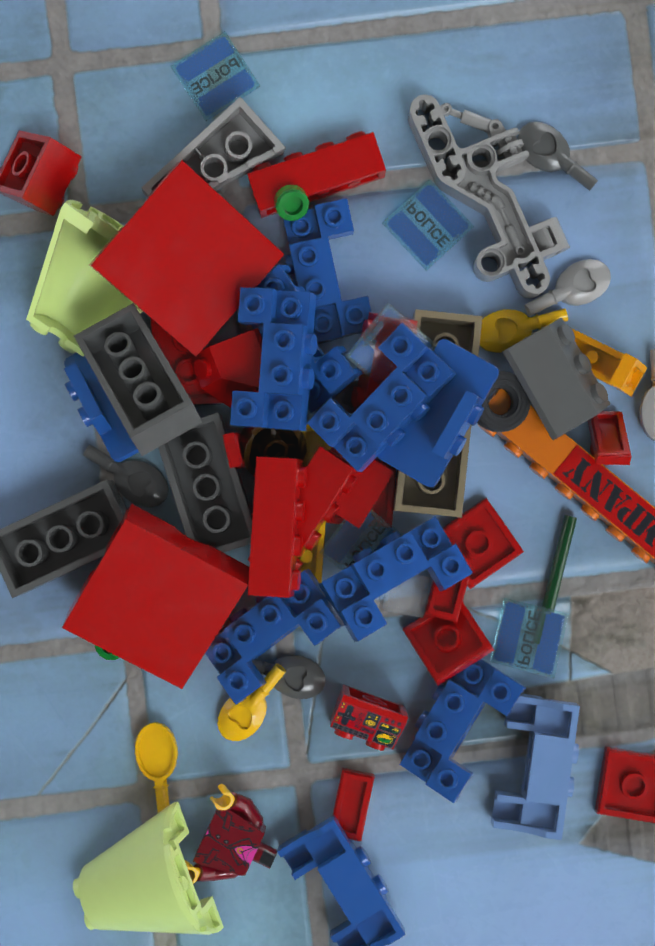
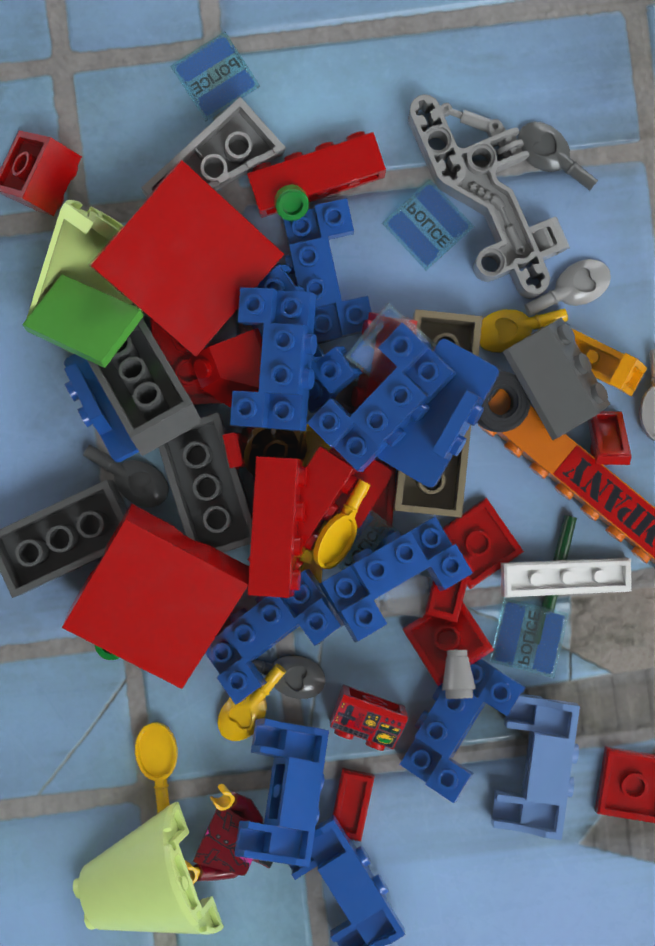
(83, 320): none -> bright green tile
(292, 794): none -> blue bracket
(340, 531): none -> yellow piece
(458, 676): none -> light grey cone
(565, 577): none -> white tile

